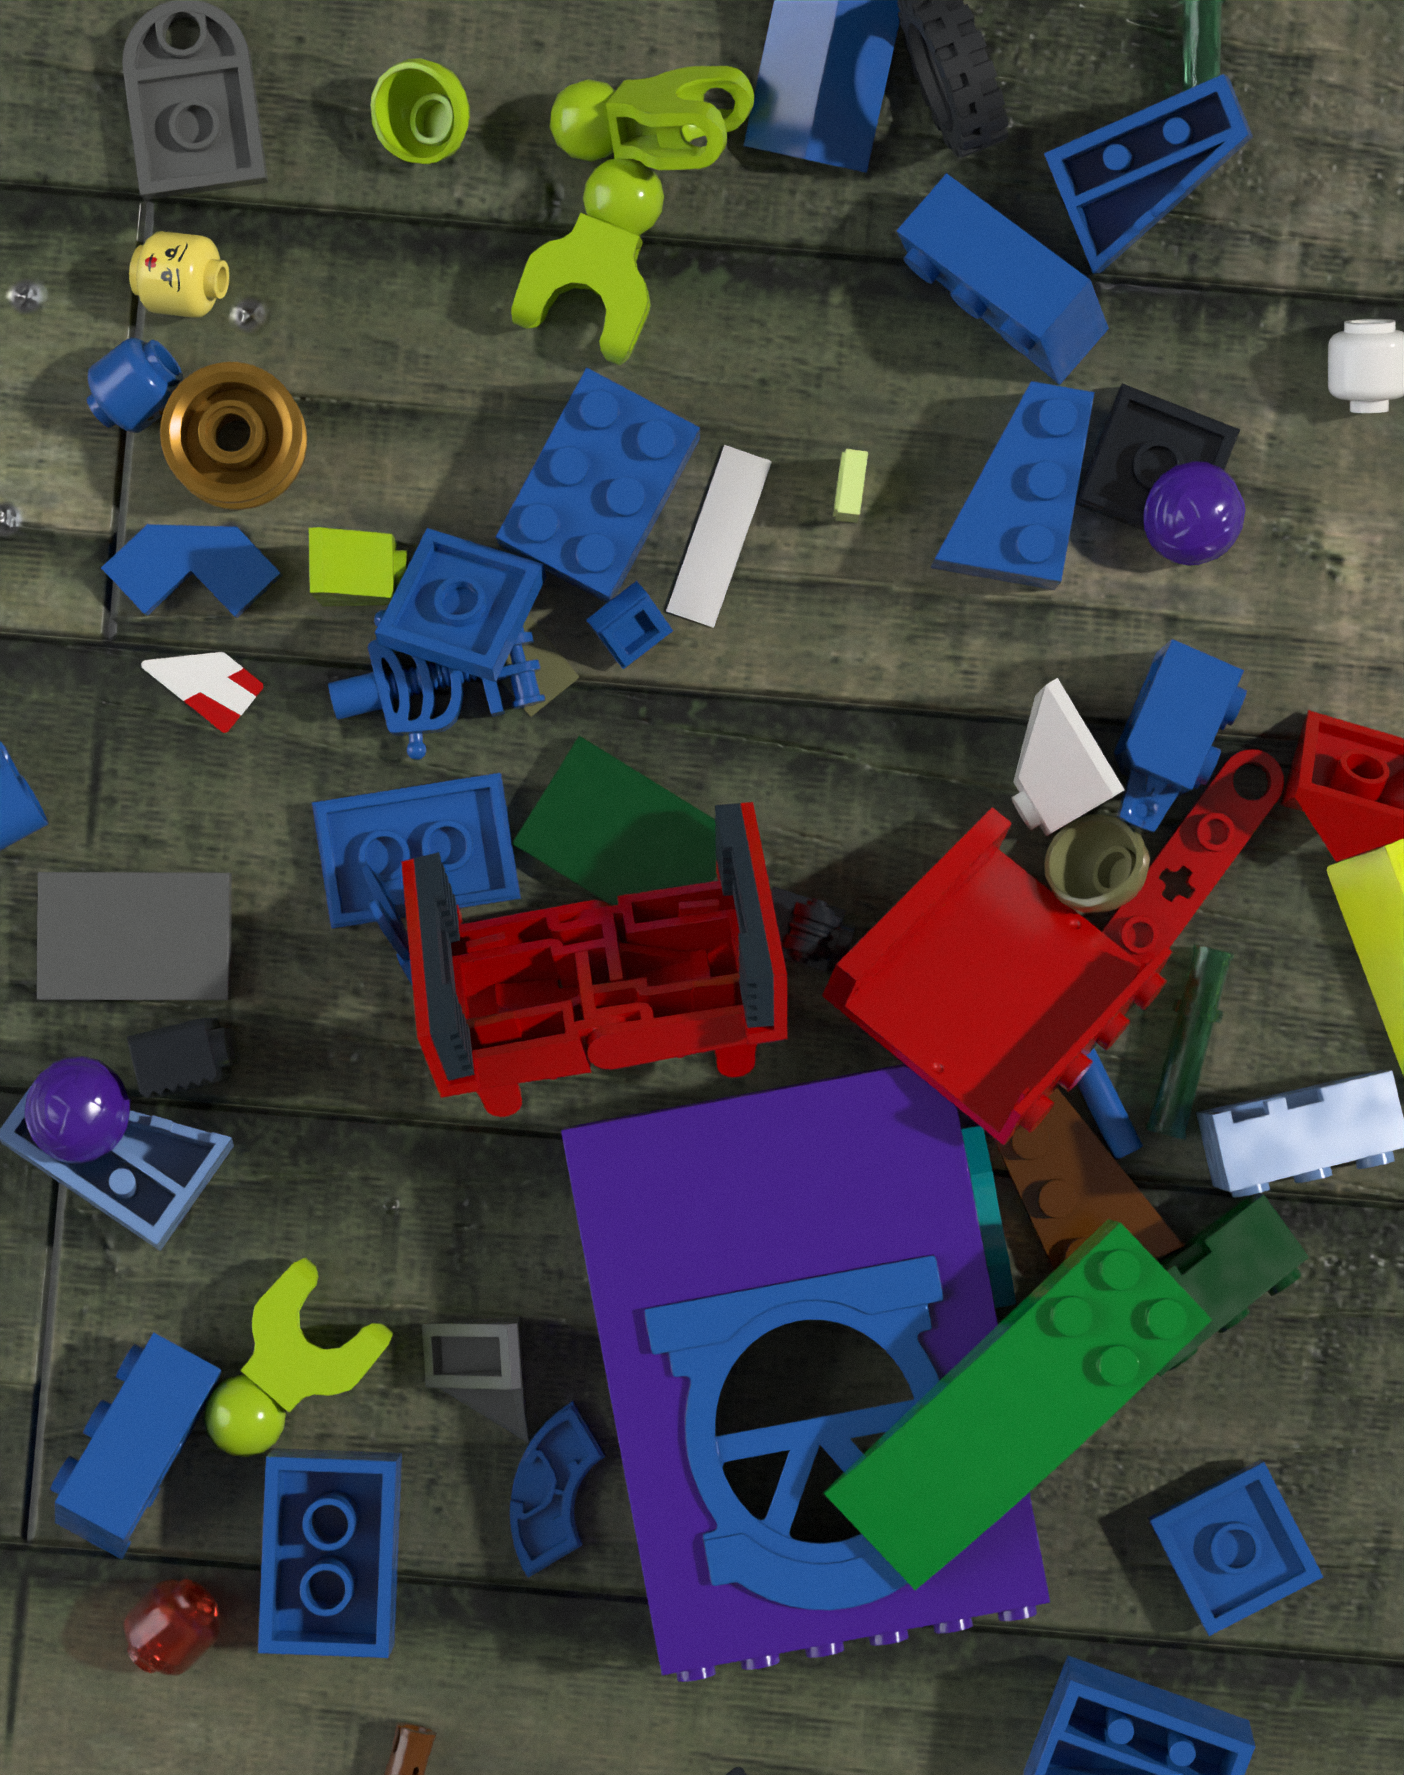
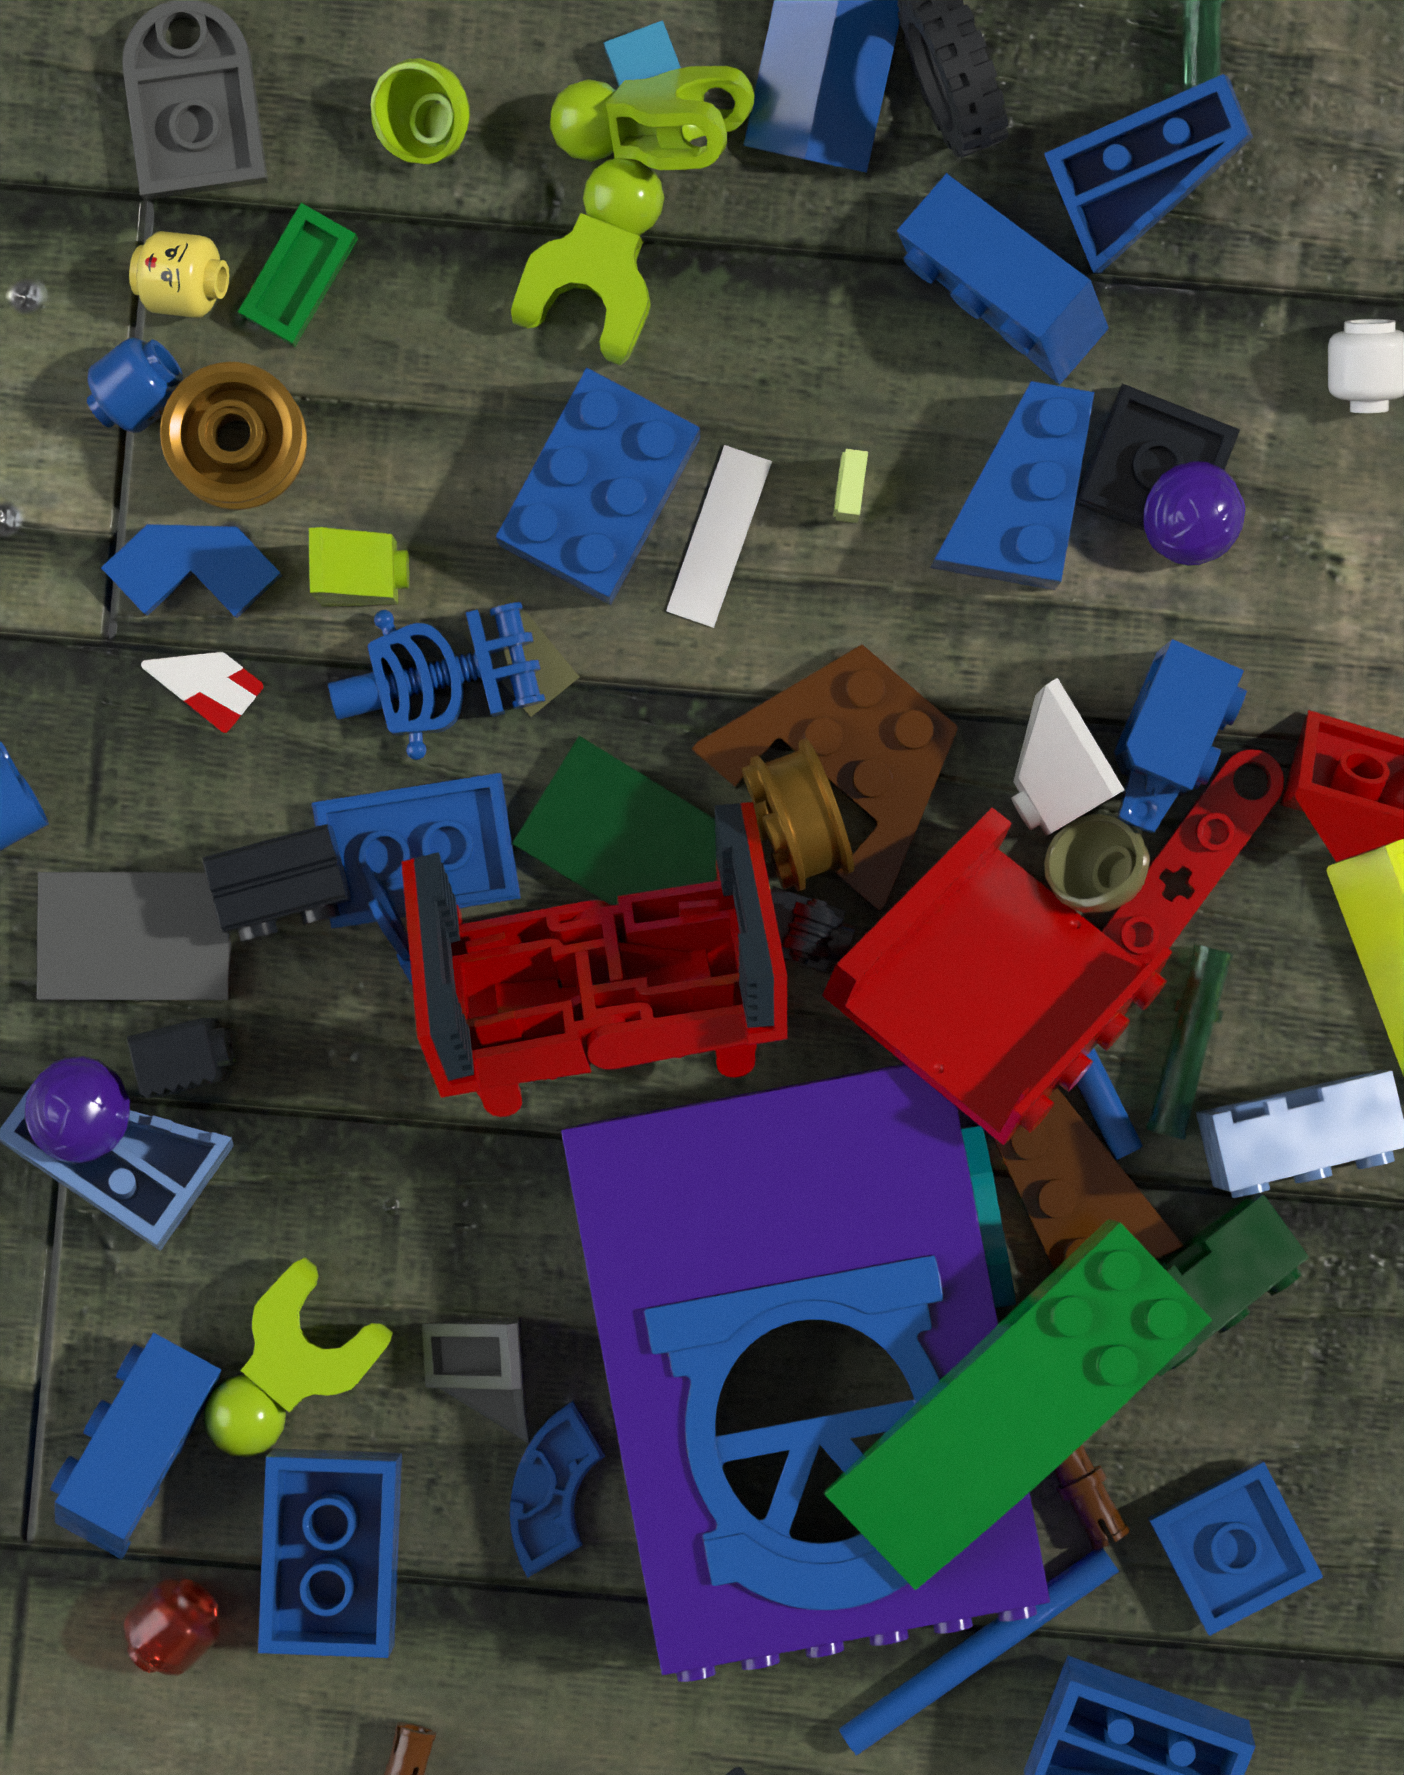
(277, 881): none -> black brick
(298, 275): none -> green tile
(461, 604): blue plate -> none
(629, 625): blue tile -> none
(641, 53): none -> dark azure tile
(798, 816): none -> pearl gold wheel
(874, 742): none -> reddish brown wing
(974, 1654): none -> blue piece
(1084, 1489): none -> reddish brown pin

